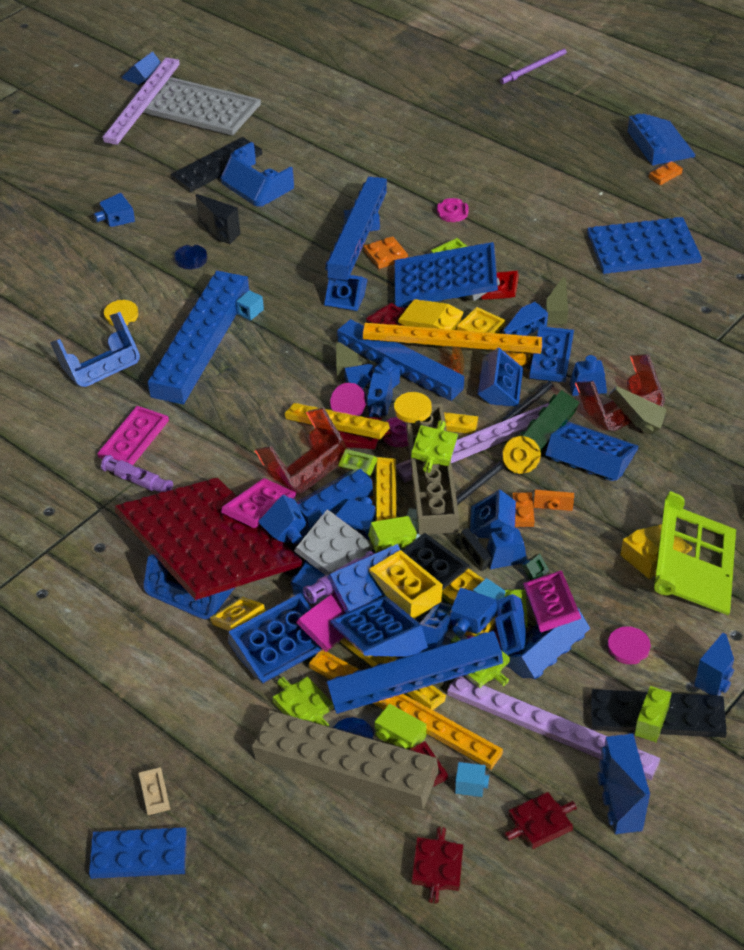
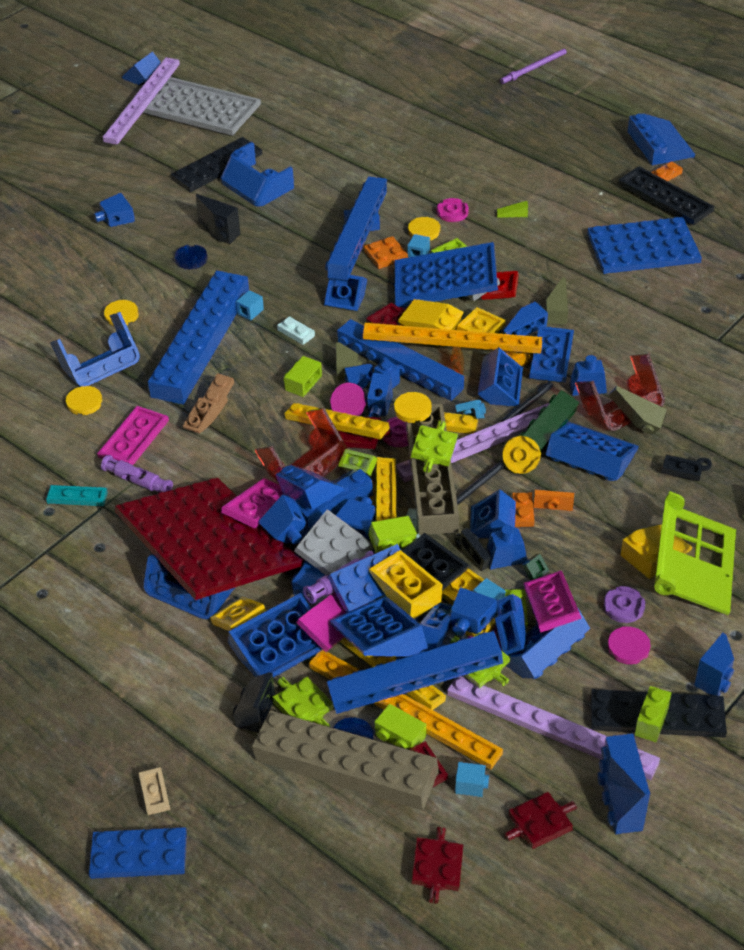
(76, 495): none -> teal tile
(84, 400): none -> yellow tile
(210, 405): none -> medium nougat slope
(255, 703): none -> black slope
(296, 330): none -> light aqua plate
(303, 376): none -> lime brick
(306, 486): none -> blue slope
(418, 245): none -> dark azure brick
(424, 226): none -> yellow tile
(468, 408): none -> dark azure bracket
(515, 210): none -> lime piece
(624, 604): none -> medium lavender tile
(666, 195): none -> black plate
(684, 467): none -> black hinge

